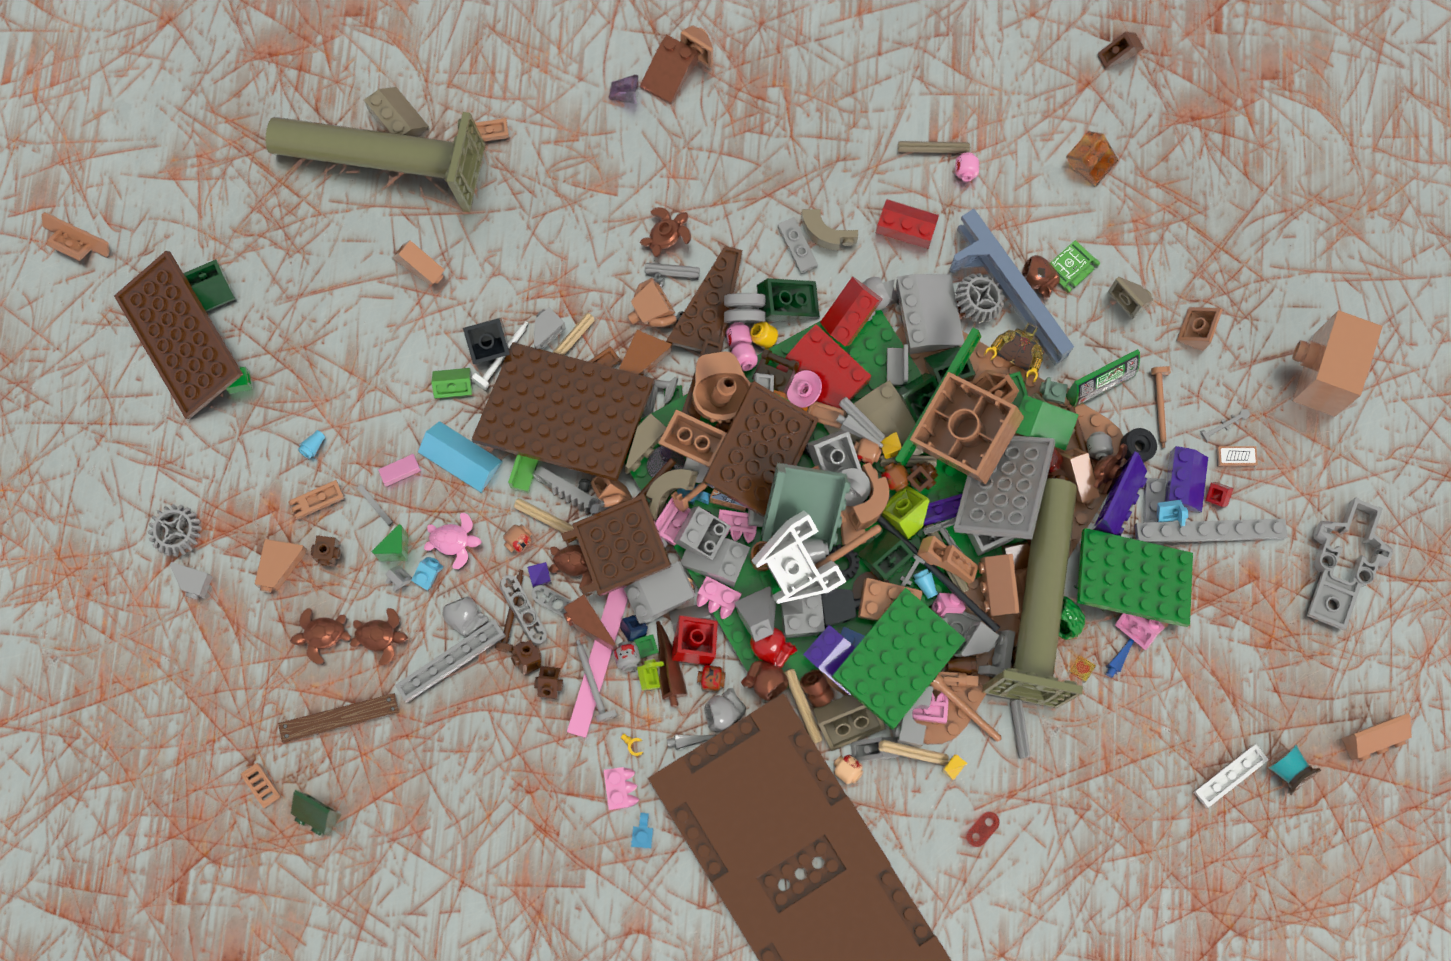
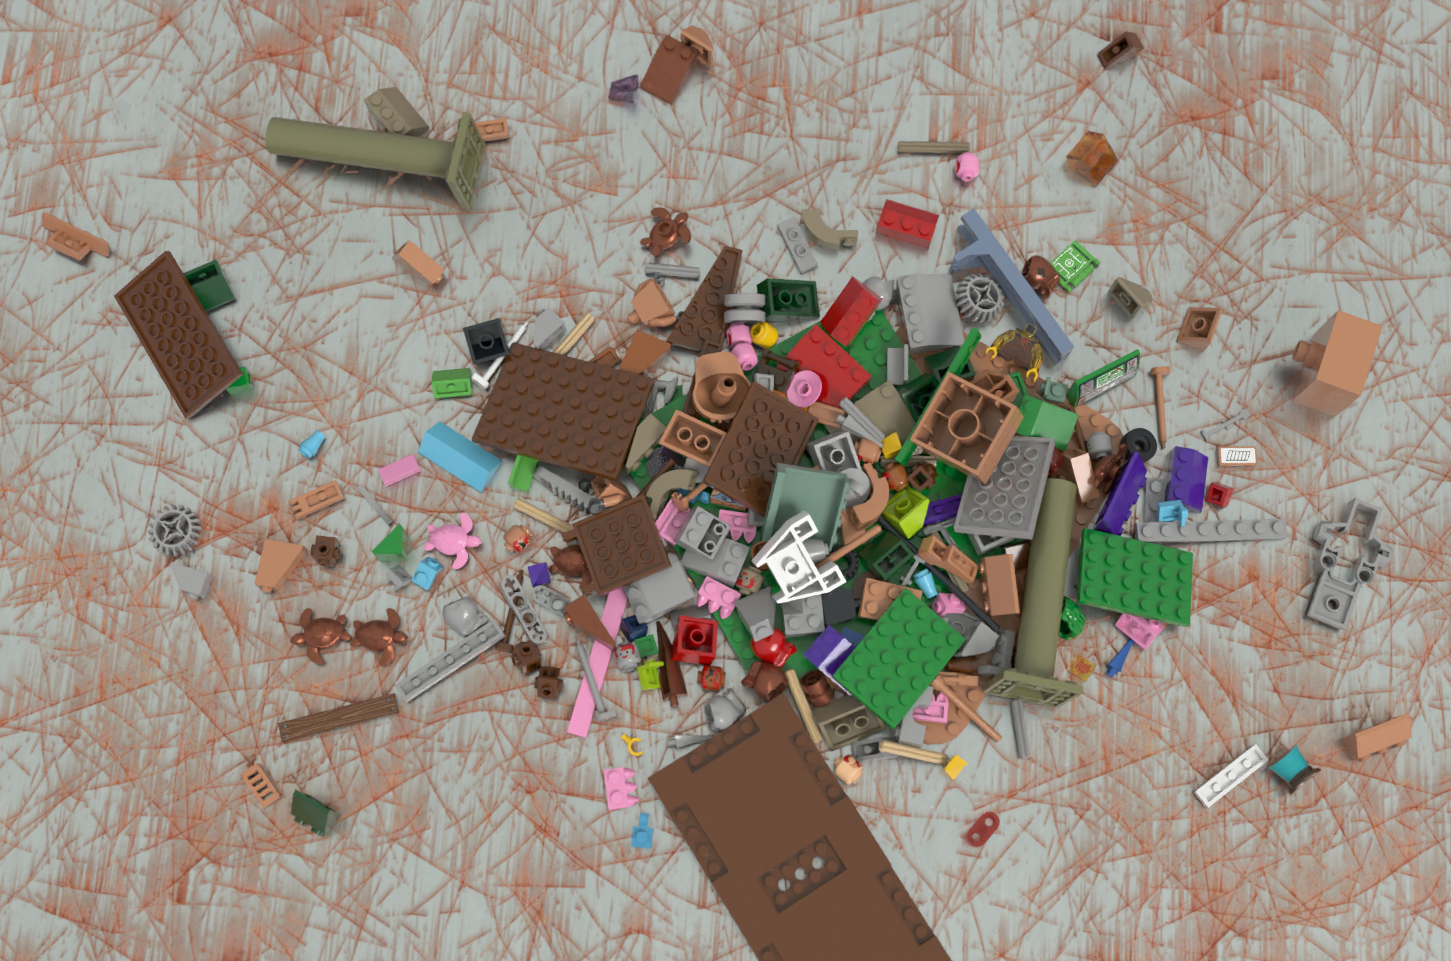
(749, 580): none -> dark tan head

